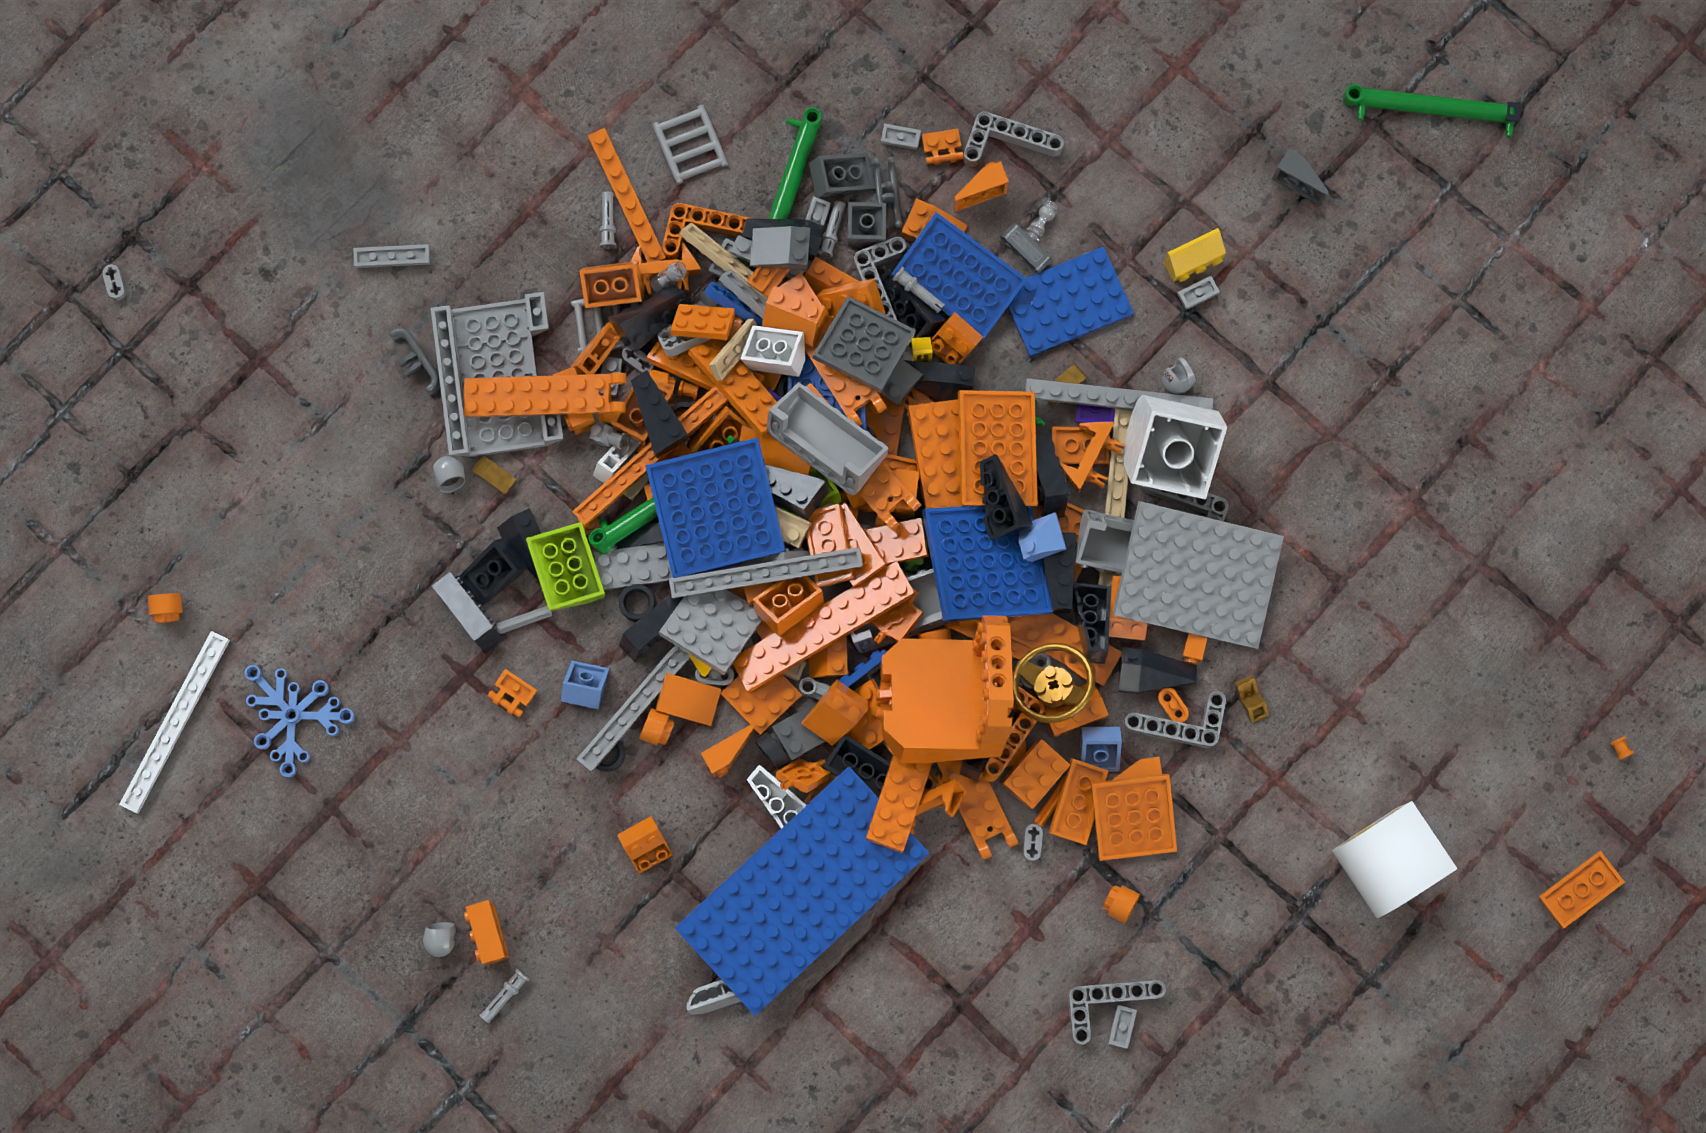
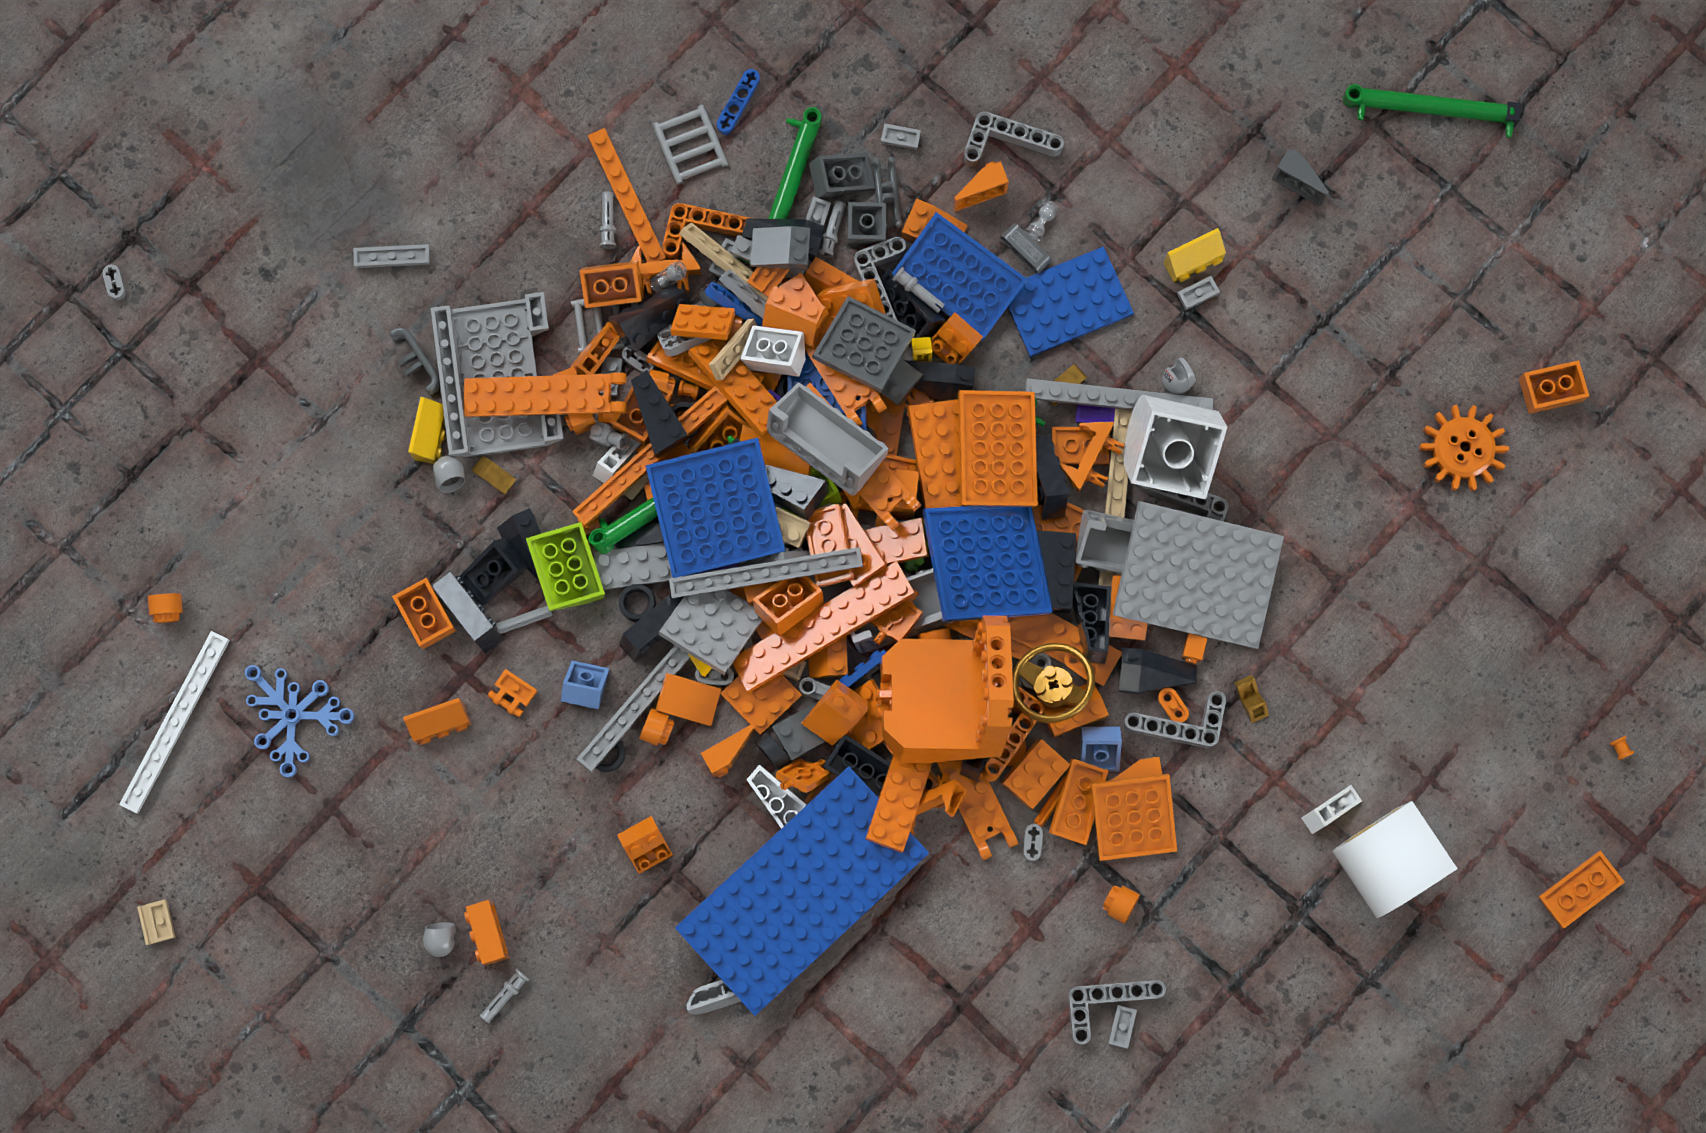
(156, 922): none -> tan plate
(424, 613): none -> orange brick
(428, 432): none -> yellow slope
(437, 721): none -> orange slope
(737, 101): none -> blue beam
(942, 141): orange plate -> none
(1003, 505): black wedge -> none
(1042, 538): medium blue slope -> none
(1331, 809): none -> white slope
(1446, 451): none -> orange gear
(1553, 387): none -> orange brick

